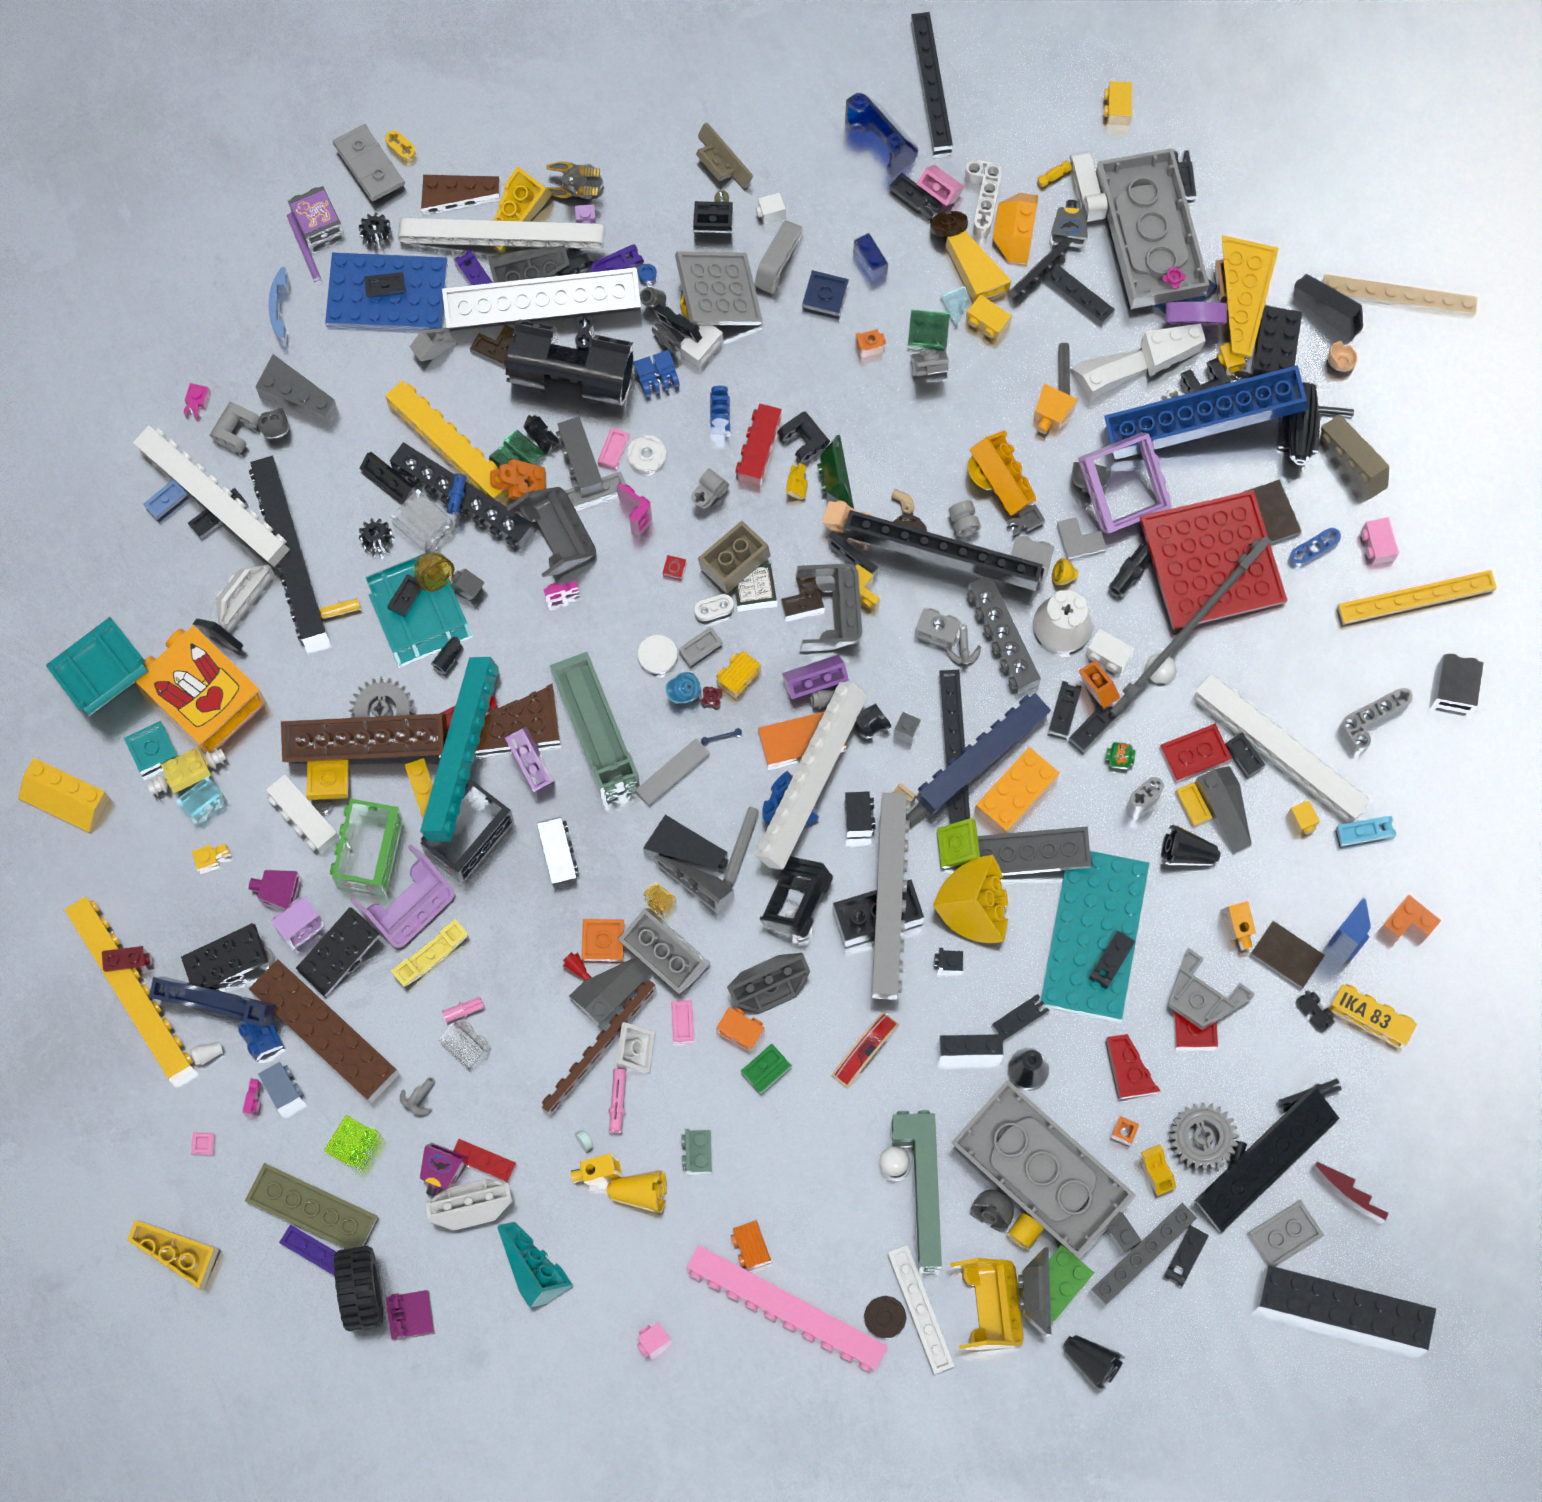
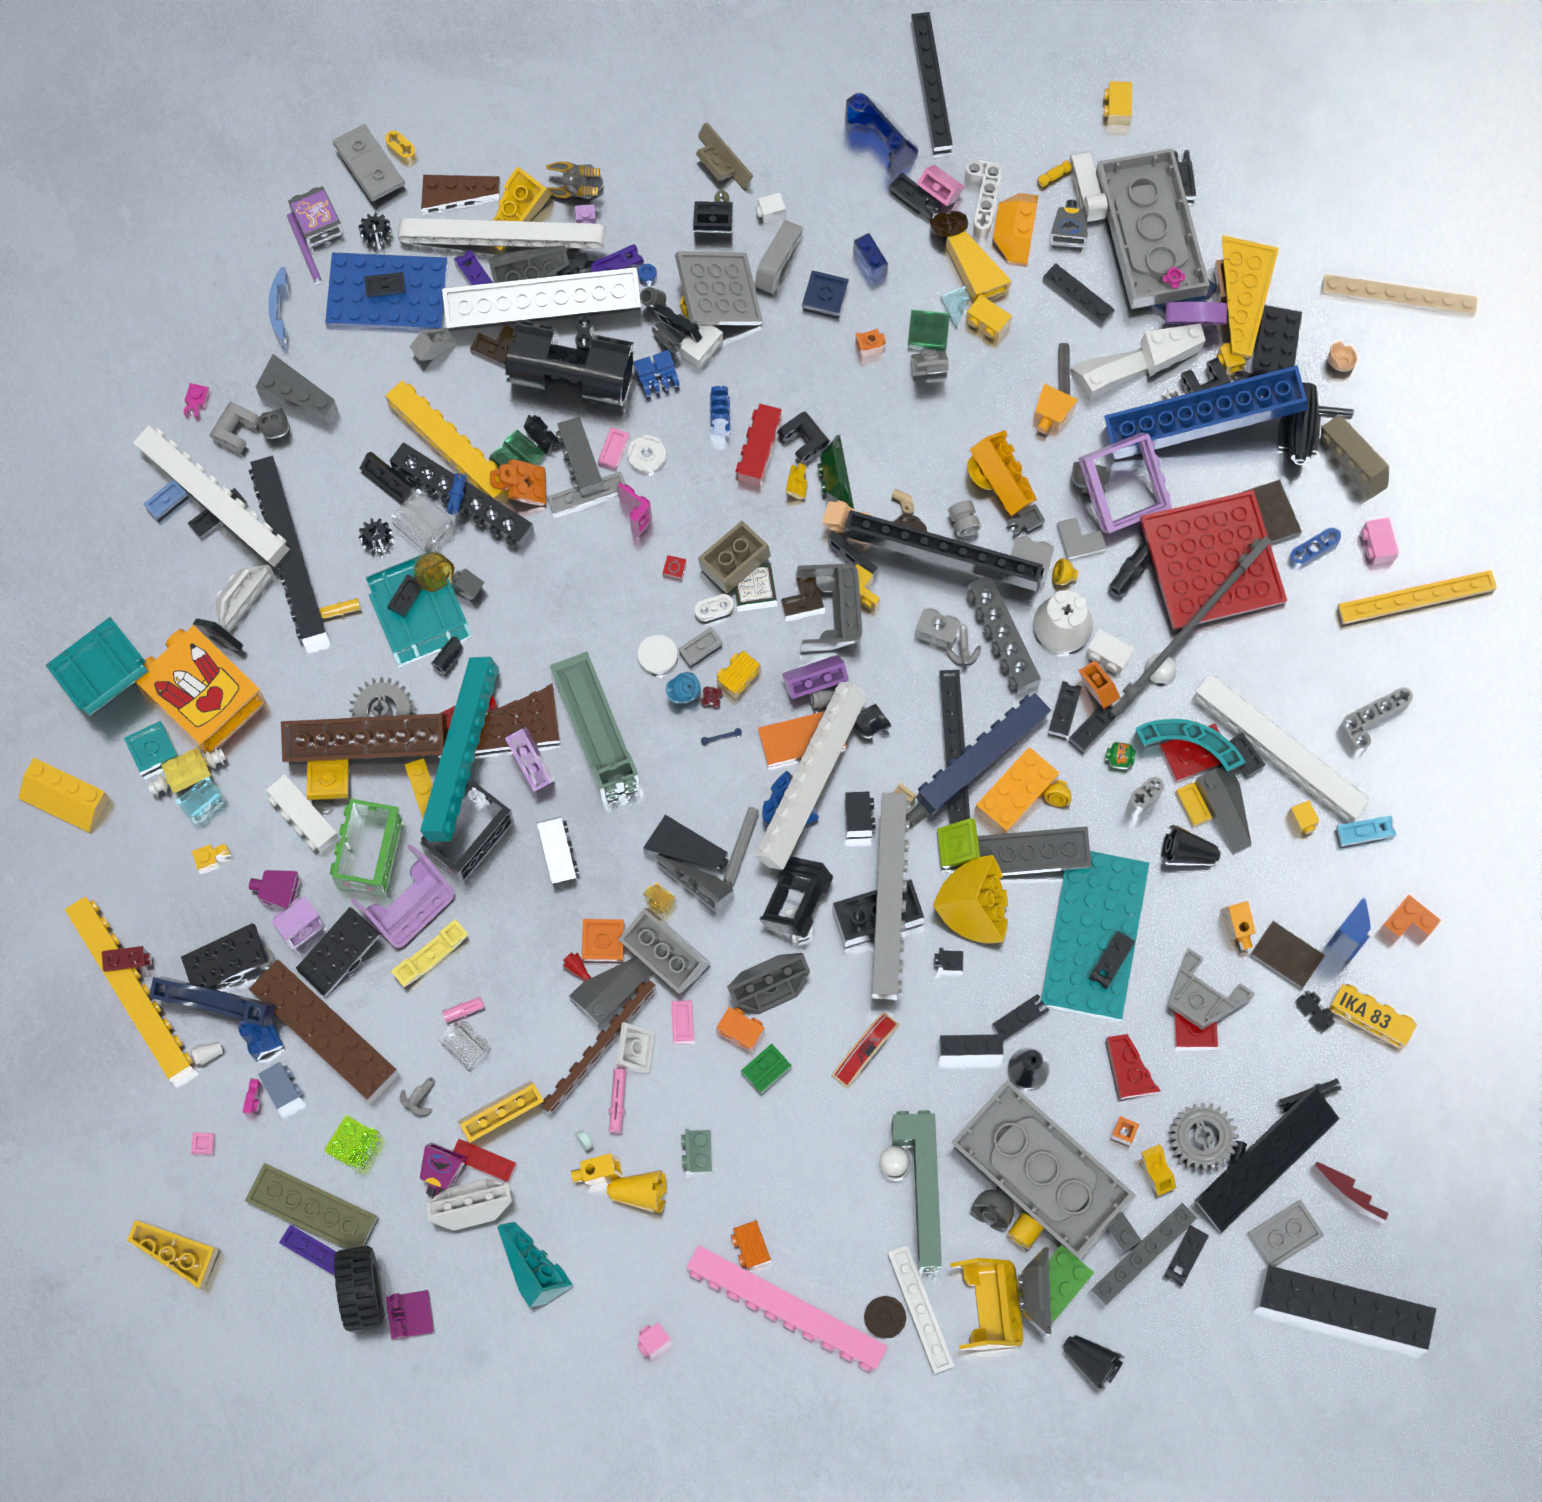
(500, 1111): none -> yellow brick
(558, 591): dark pink plate -> none
(560, 527): dark grey windscreen -> none
(672, 771): light grey tile -> none
(710, 488): light grey piece -> none
(907, 727): dark grey brick -> none
(1044, 264): black plate -> none
(1058, 794): none -> yellow brick
(1192, 732): none -> teal brick
(1330, 305): black slope -> none
(1458, 682): black brick -> none

